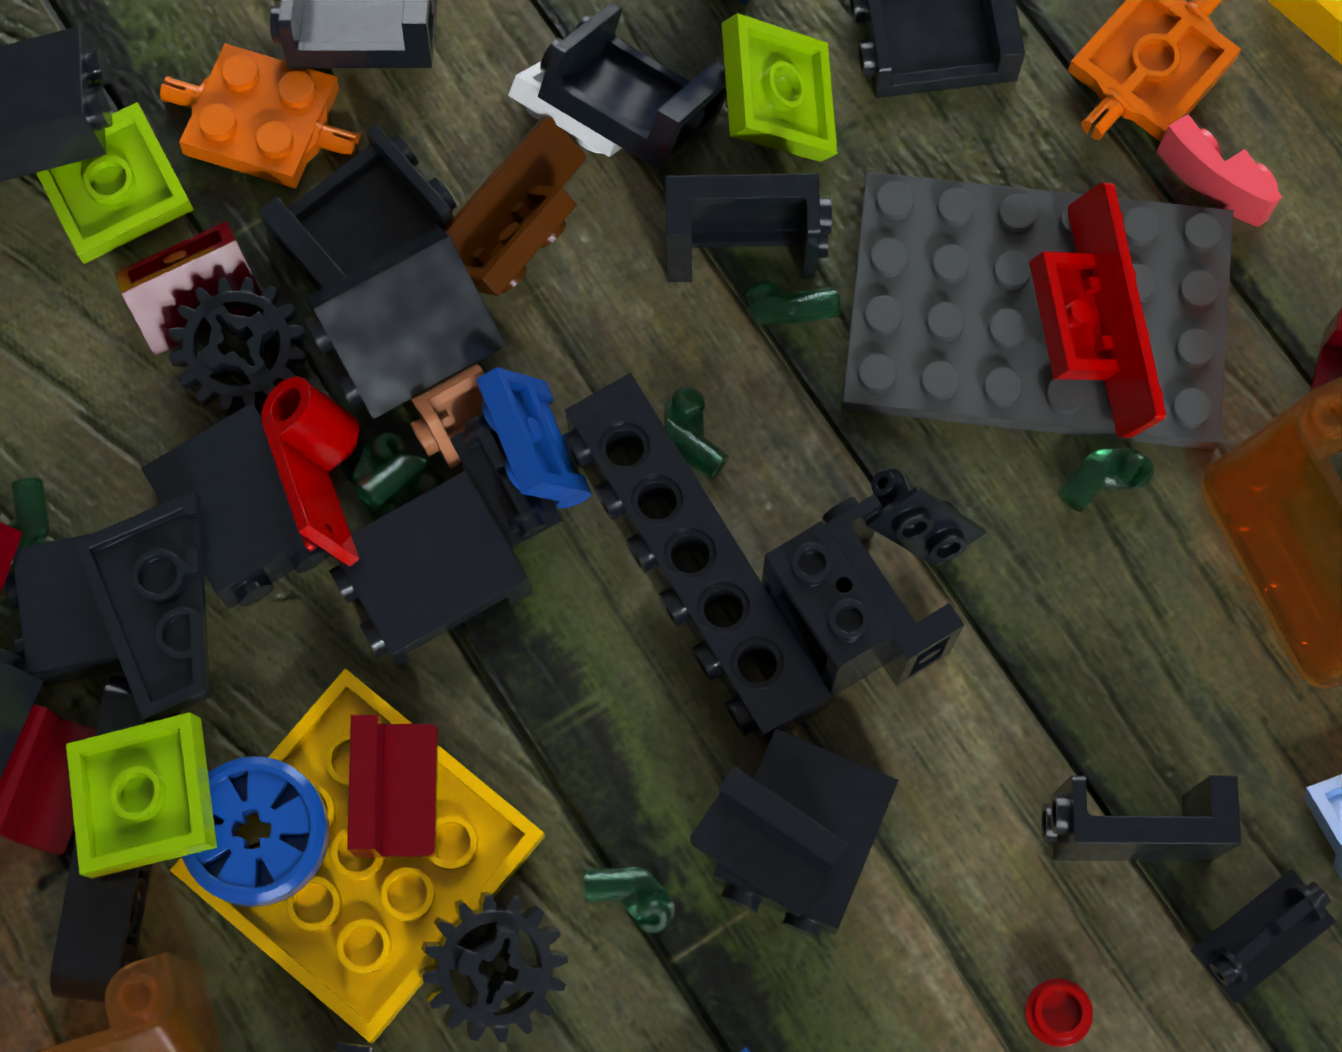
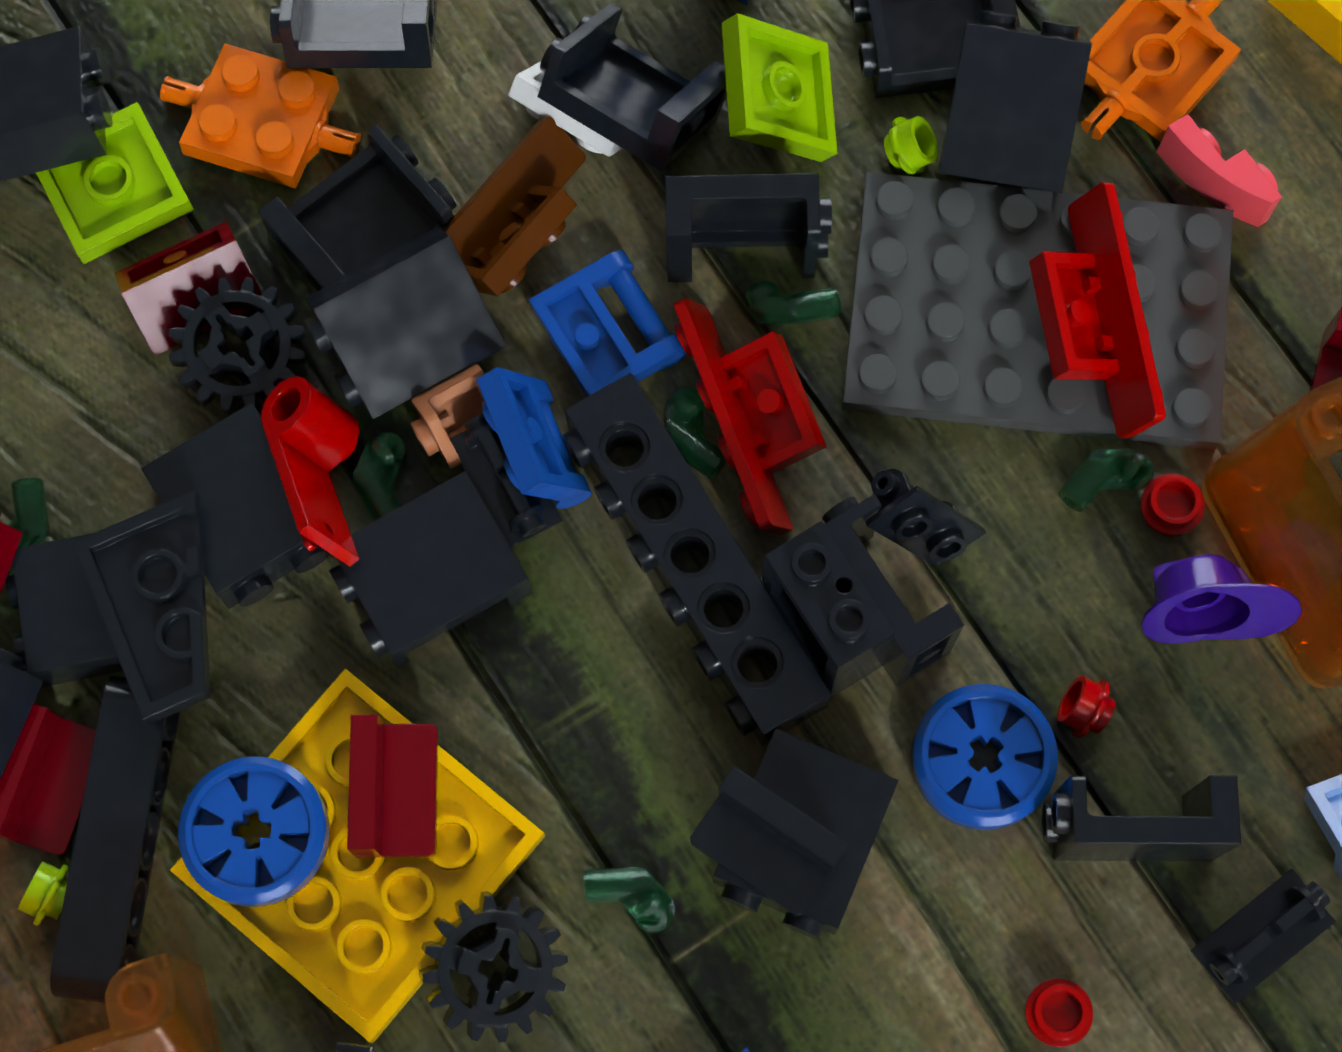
(45, 893): none -> lime plate
(140, 795): lime plate -> none
(398, 474): clear green arm -> none
(589, 335): none -> blue plate
(758, 409): none -> red bracket
(911, 144): none -> lime plate
(1015, 102): none -> black brick
(1024, 760): none -> blue wheel
(1086, 706): none -> red plate
(1172, 505): none -> red plate
(1214, 600): none -> dark purple piece

